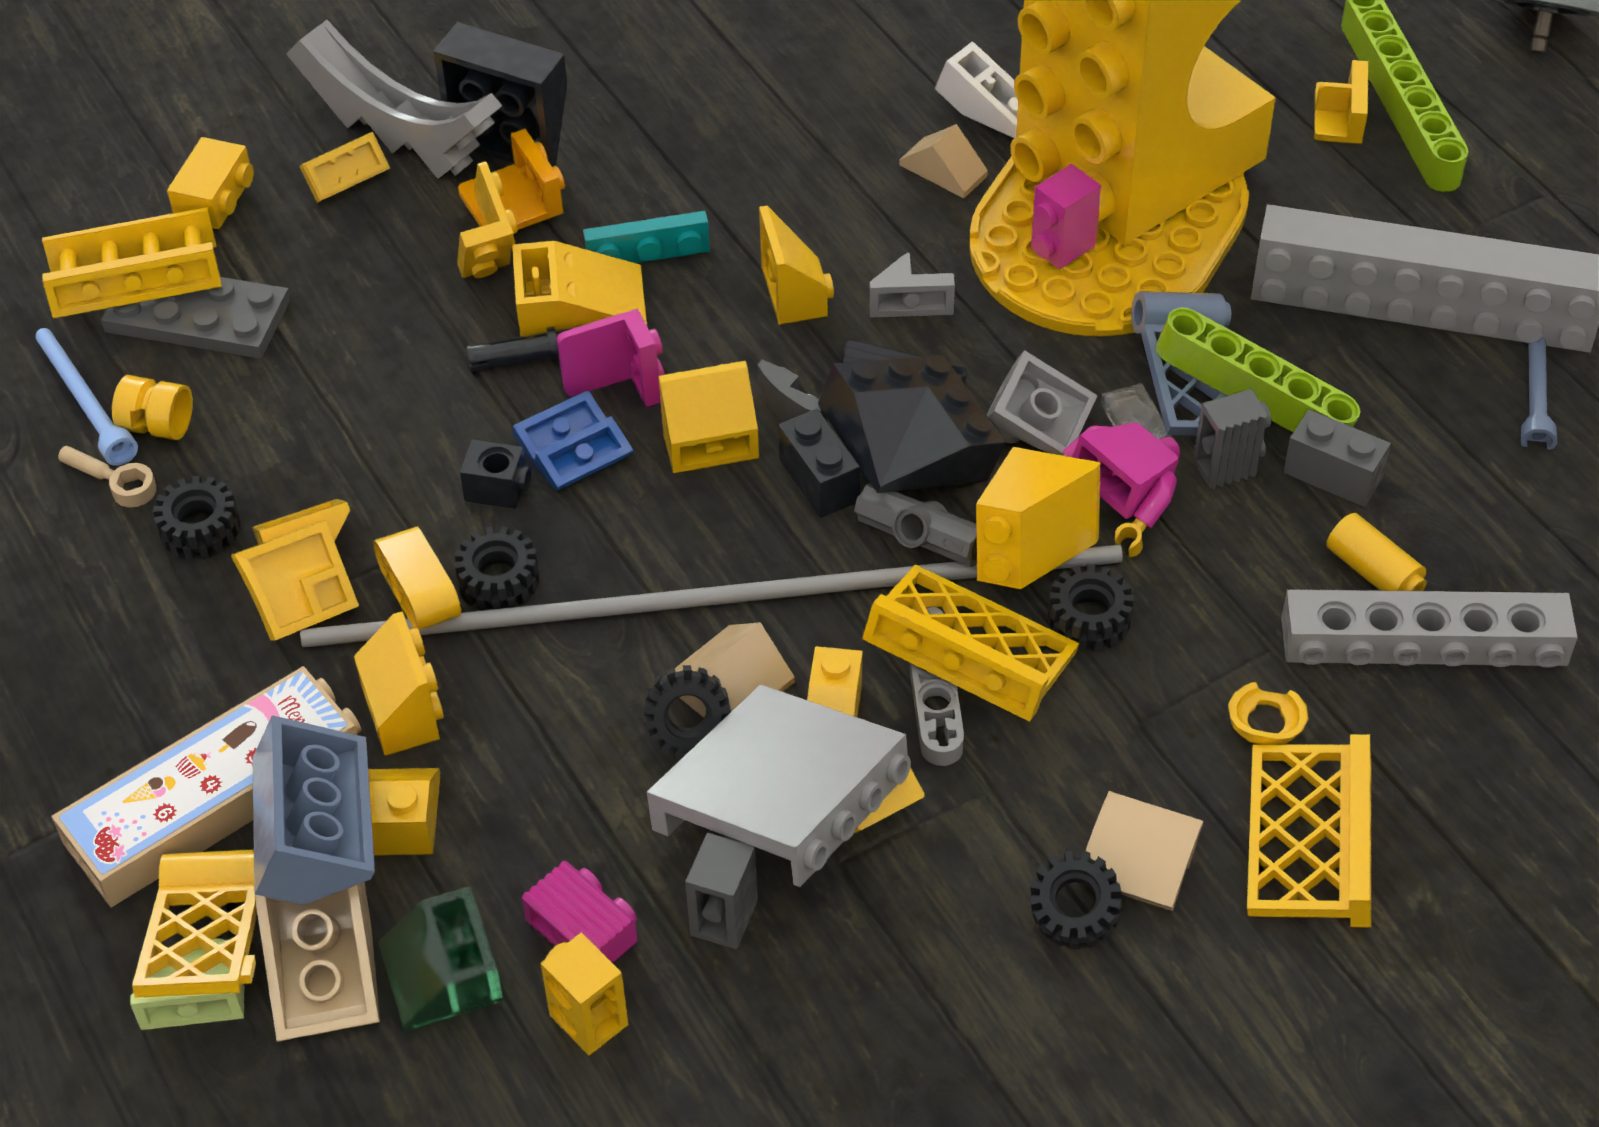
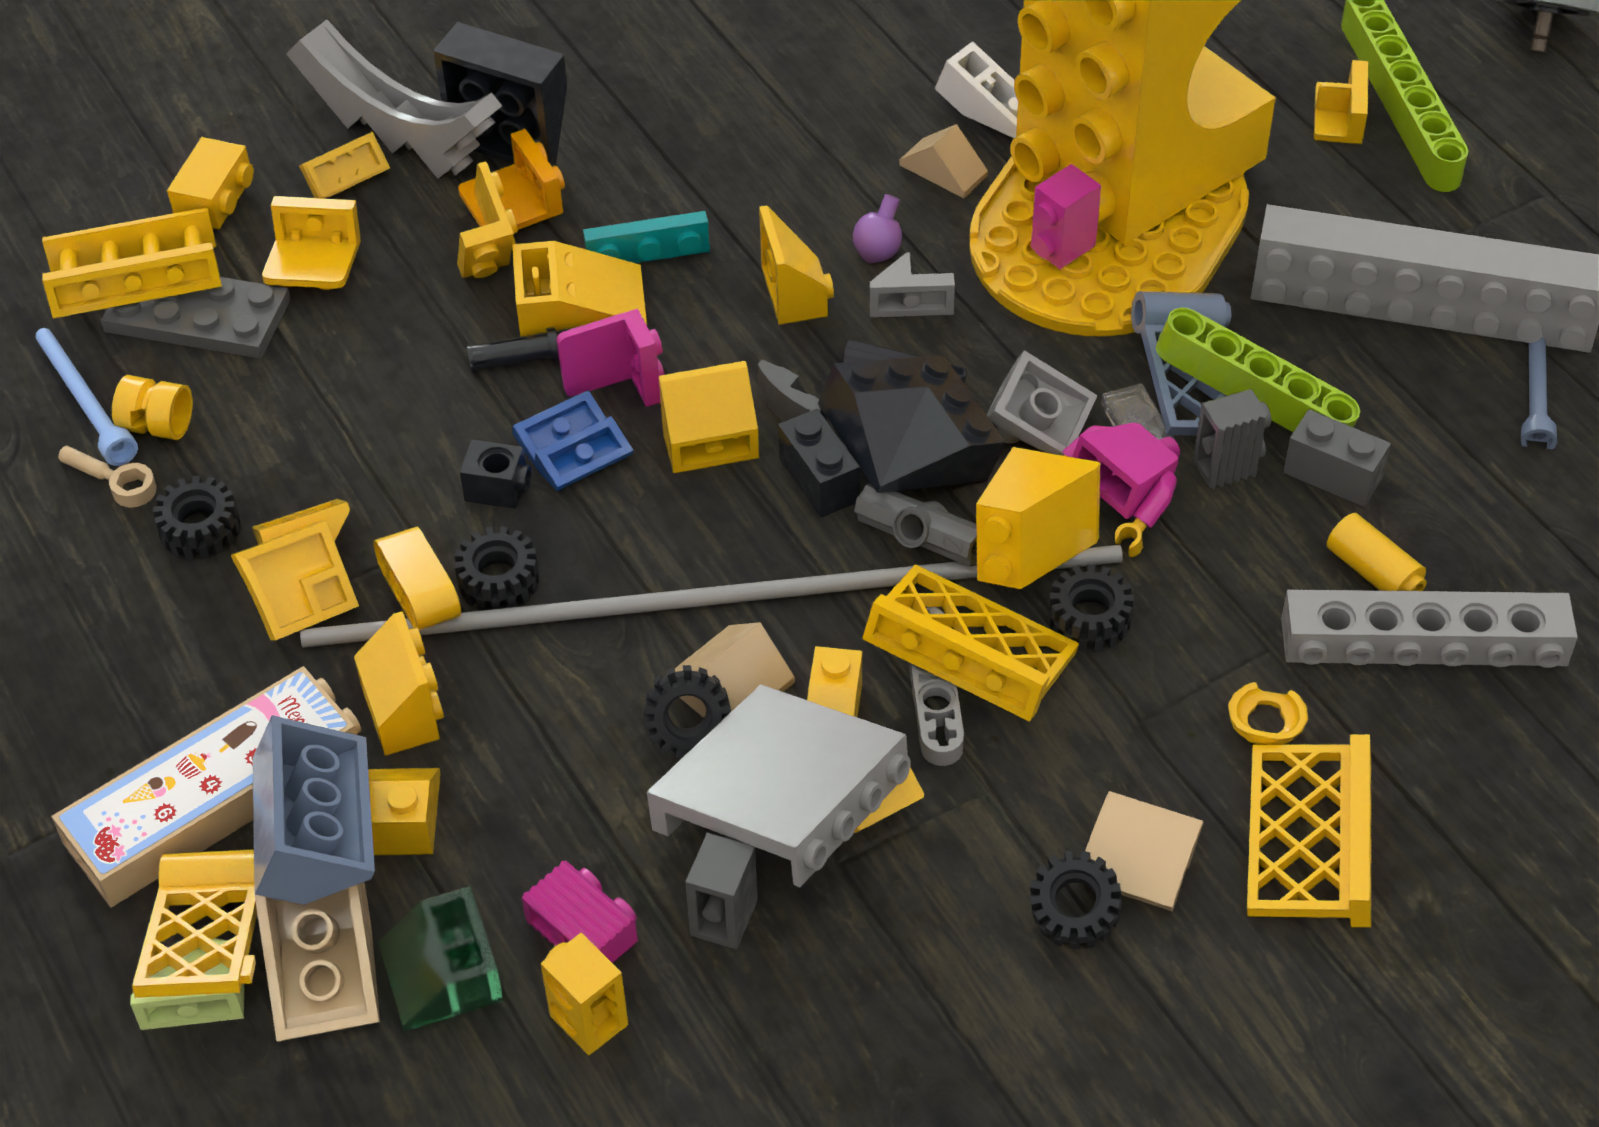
(312, 242): none -> yellow bracket
(878, 234): none -> medium lavender piece

